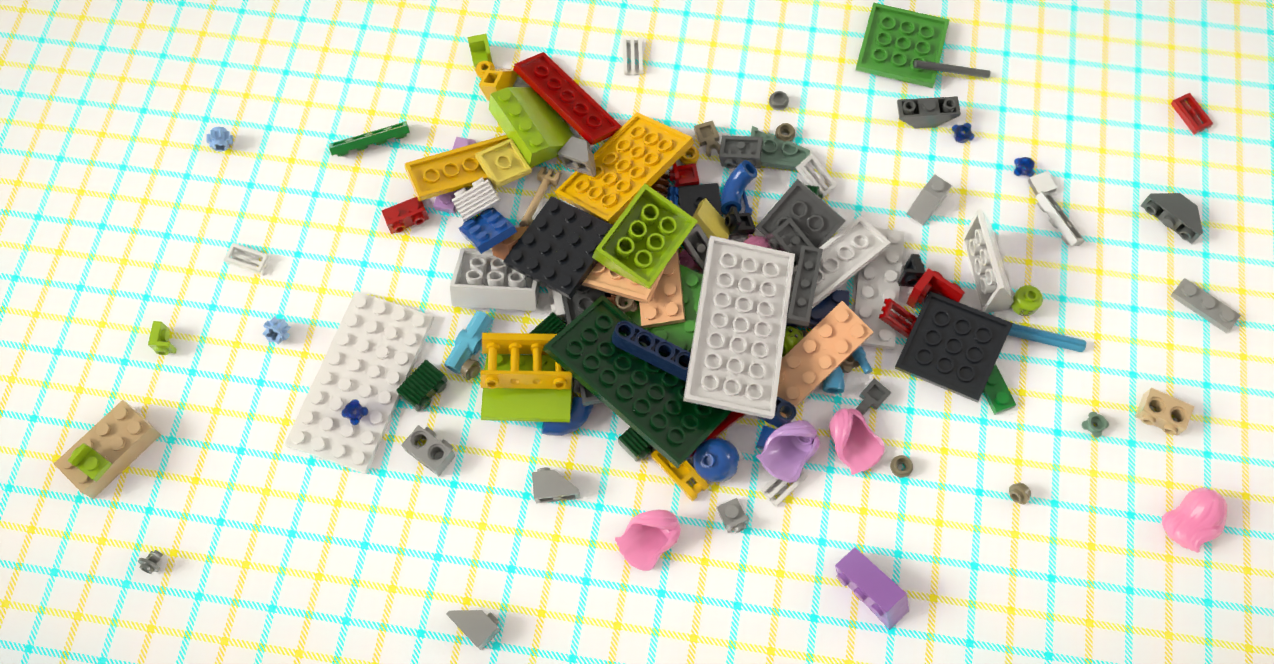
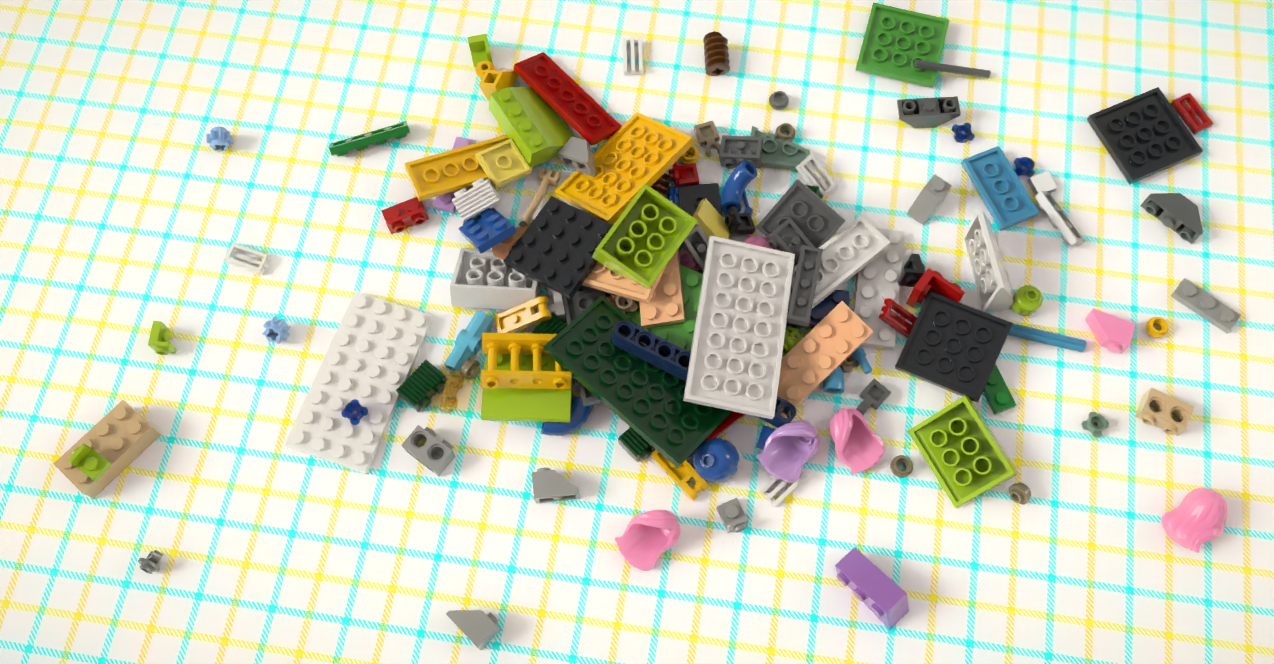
(453, 383): none -> clear yellow plate
(523, 316): none -> yellow plate
(716, 54): none -> reddish brown piece
(962, 451): none -> lime slope
(1000, 188): none -> dark azure plate
(1110, 330): none -> bright pink slope
(1144, 135): none -> black plate
(1161, 323): none -> yellow plate

